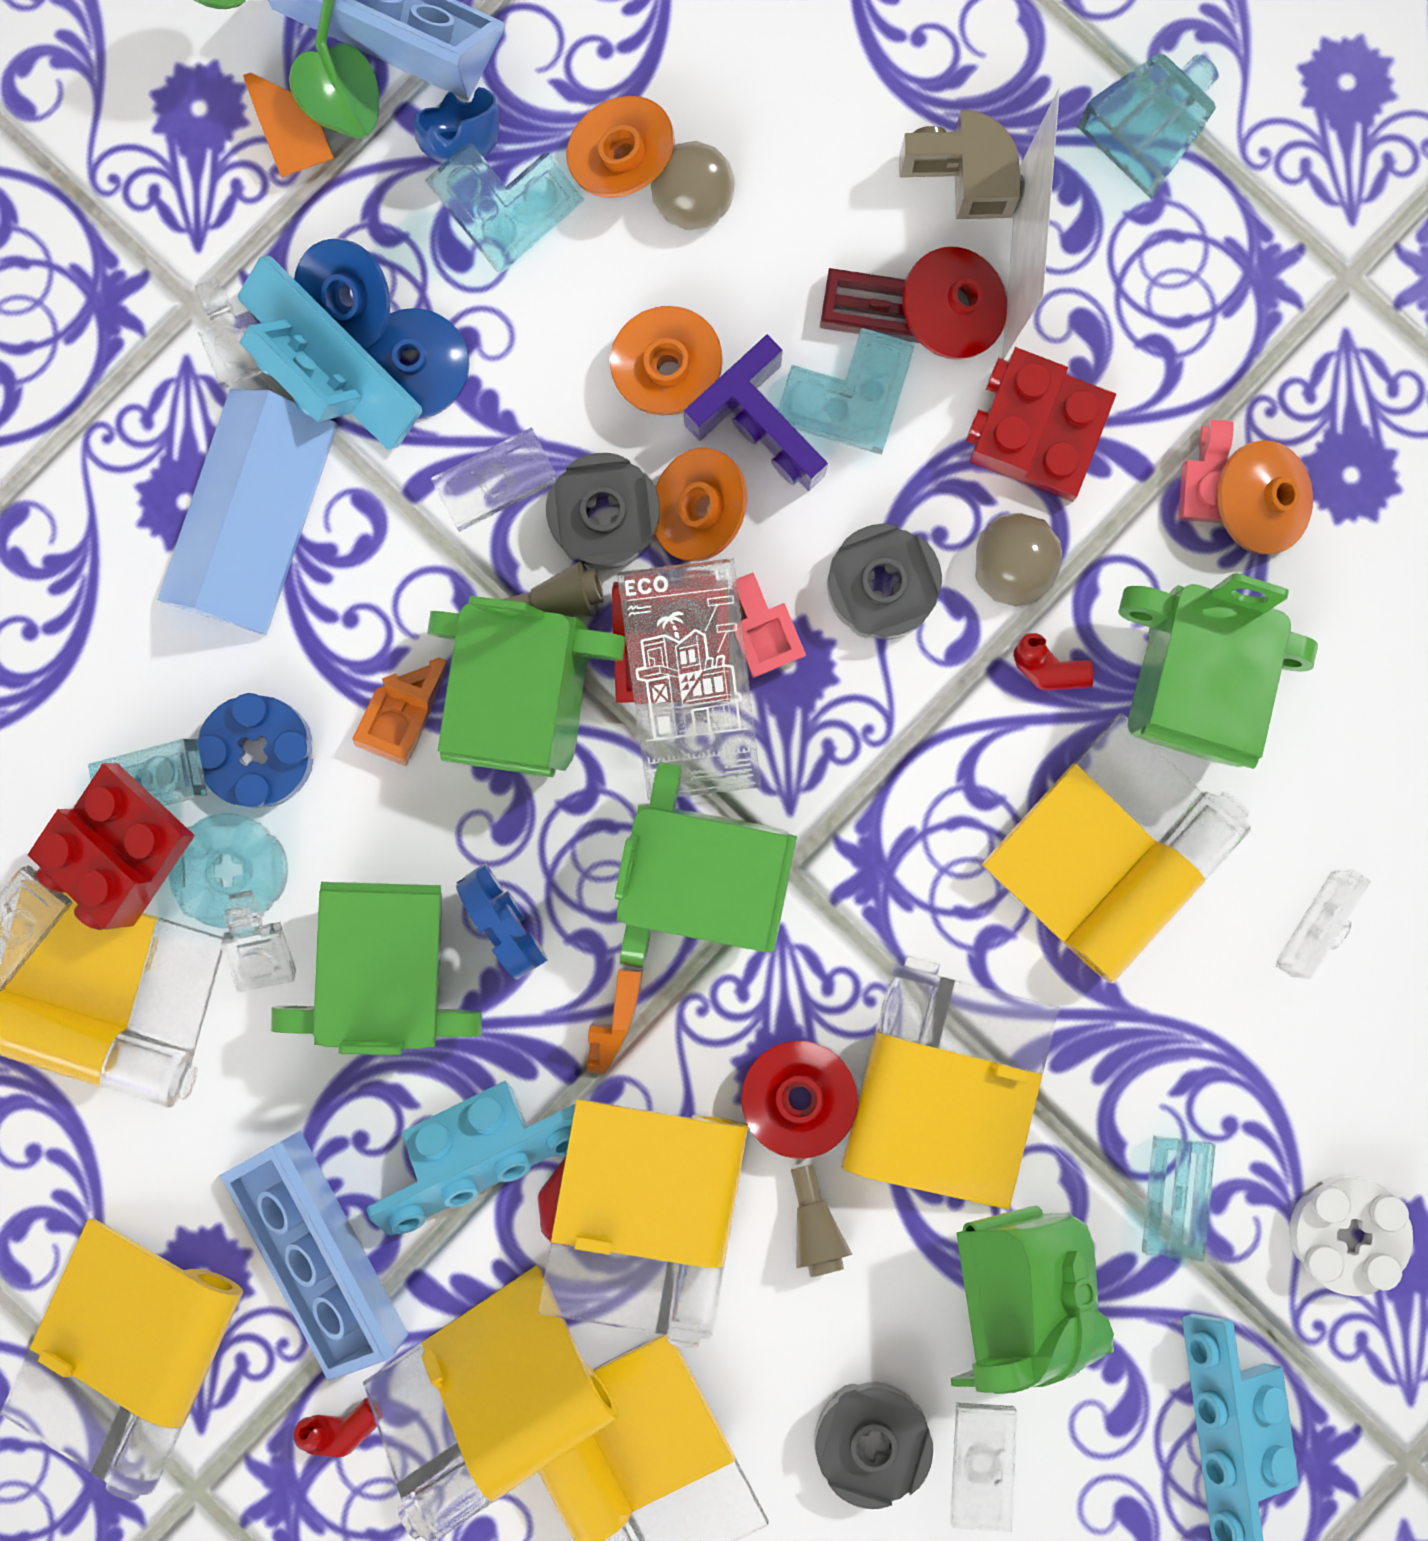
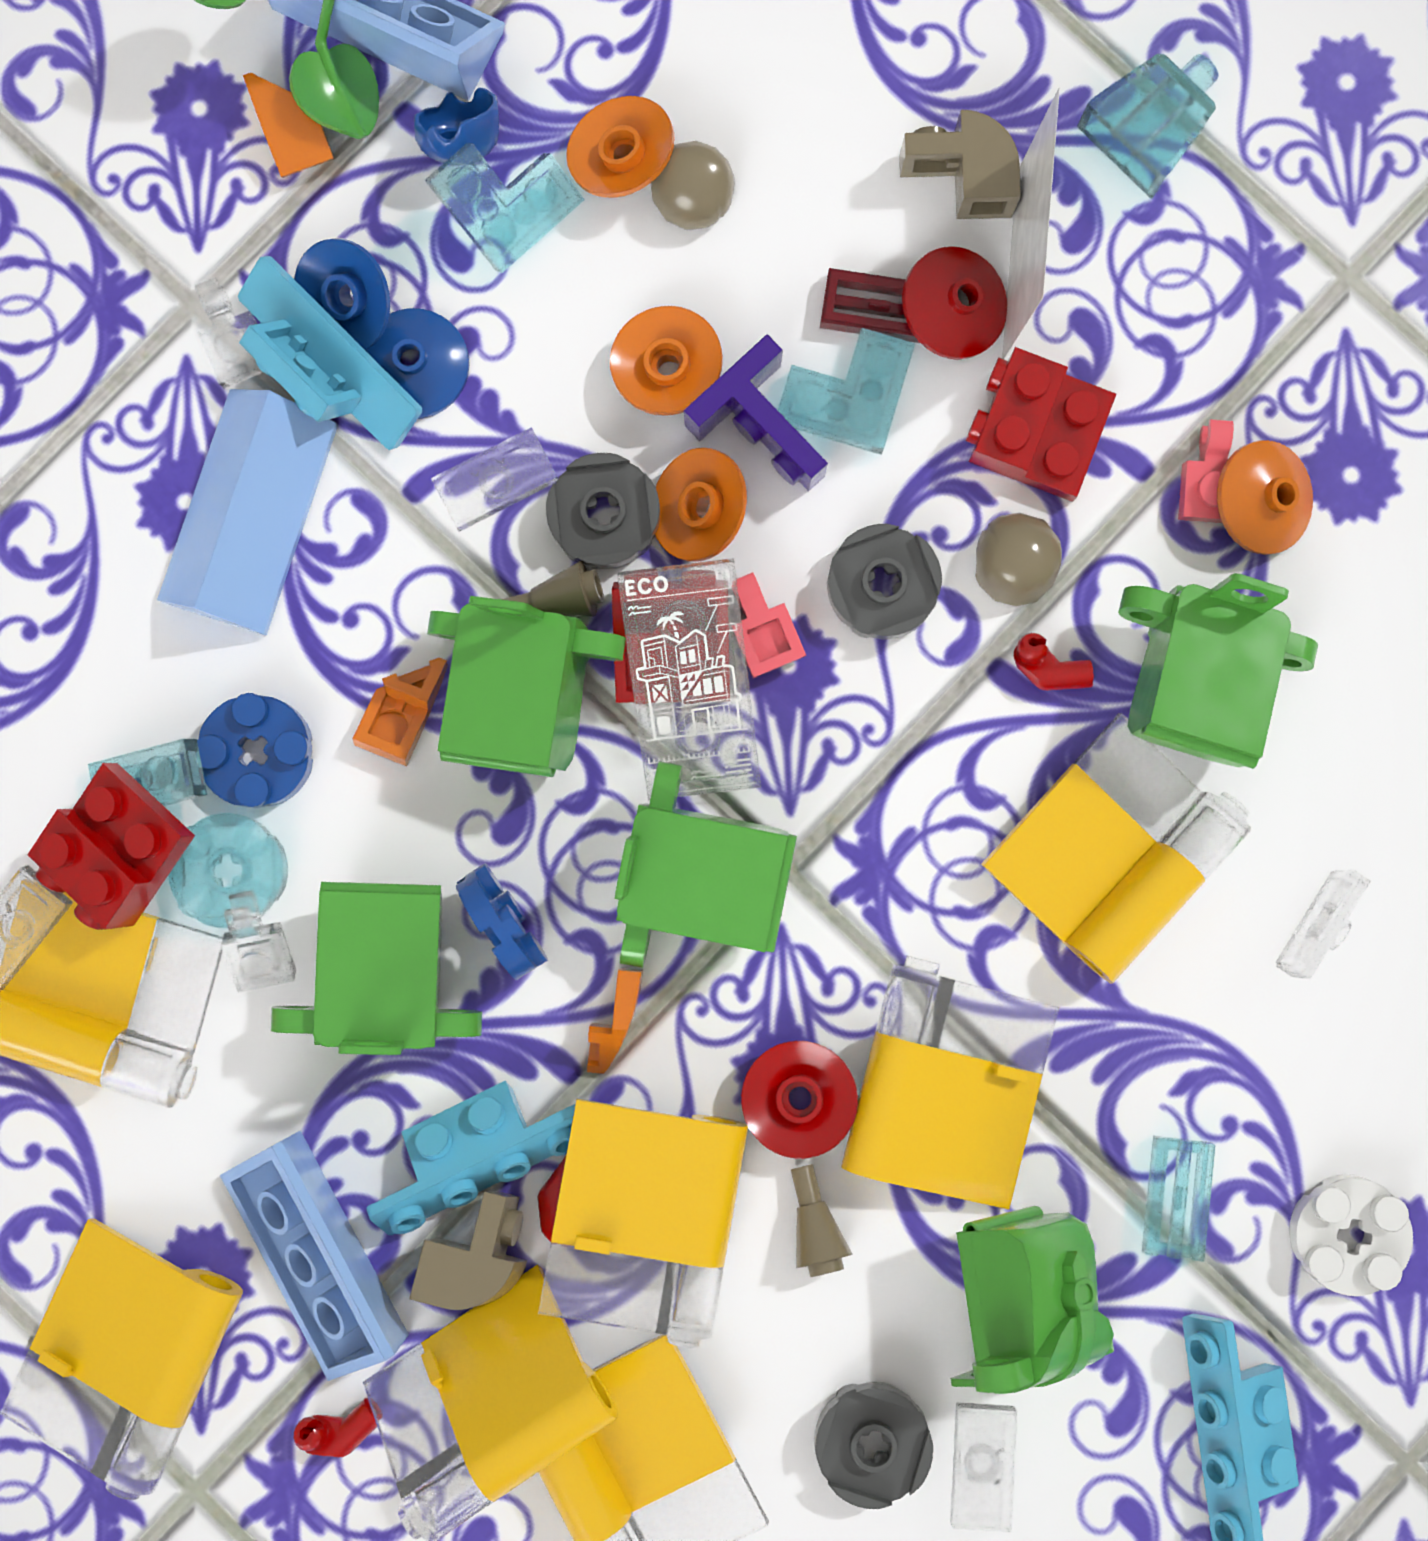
(478, 1274): none -> dark tan brick

